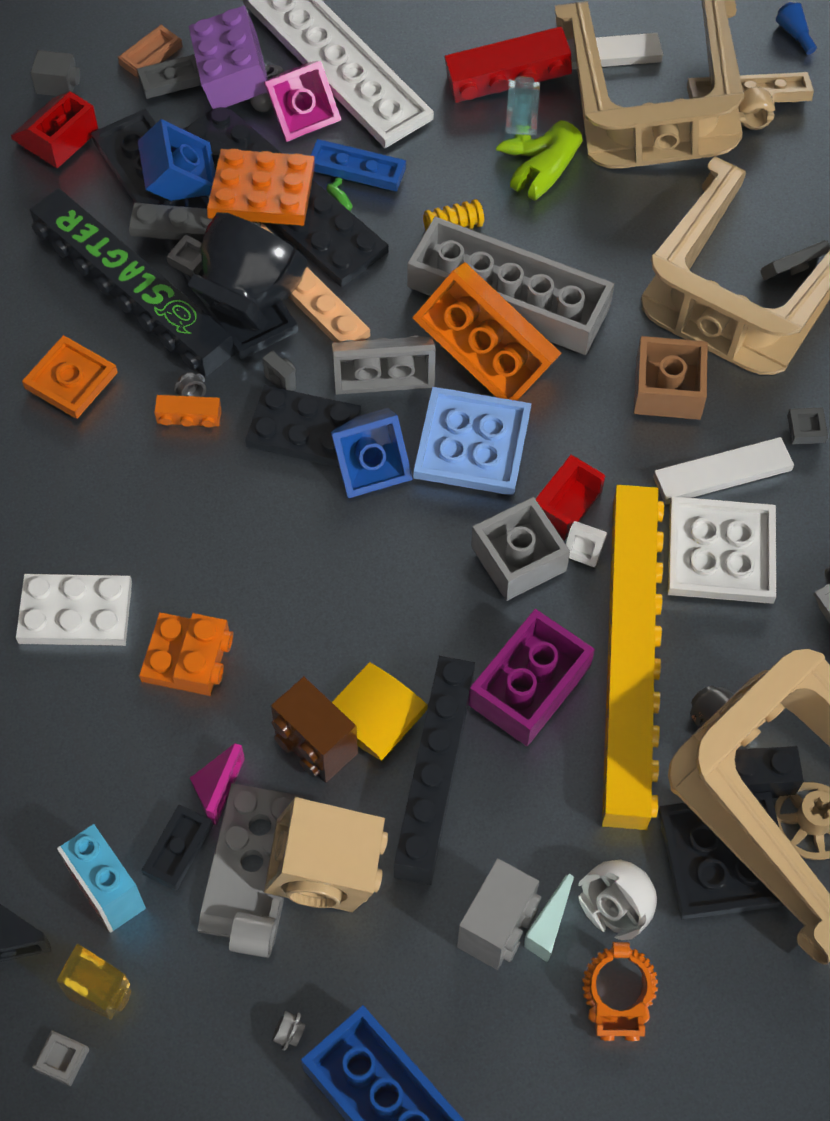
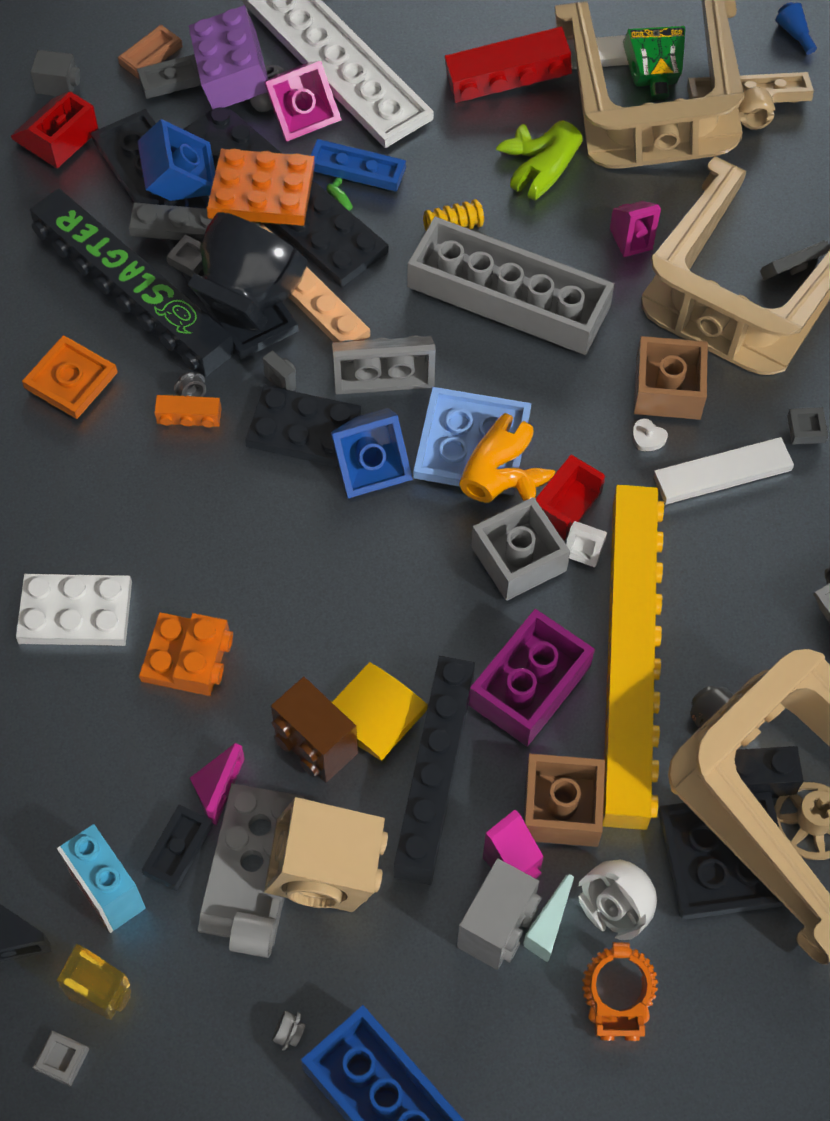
(481, 477): none -> light orange piece
(486, 334): orange slope -> none
(513, 844): none -> dark pink slope
(522, 106): clear light blue slope -> none
(564, 799): none -> medium nougat brick
(635, 226): none -> dark pink slope
(647, 436): none -> white piece
(655, 57): none -> green torso
(722, 550): white plate -> none

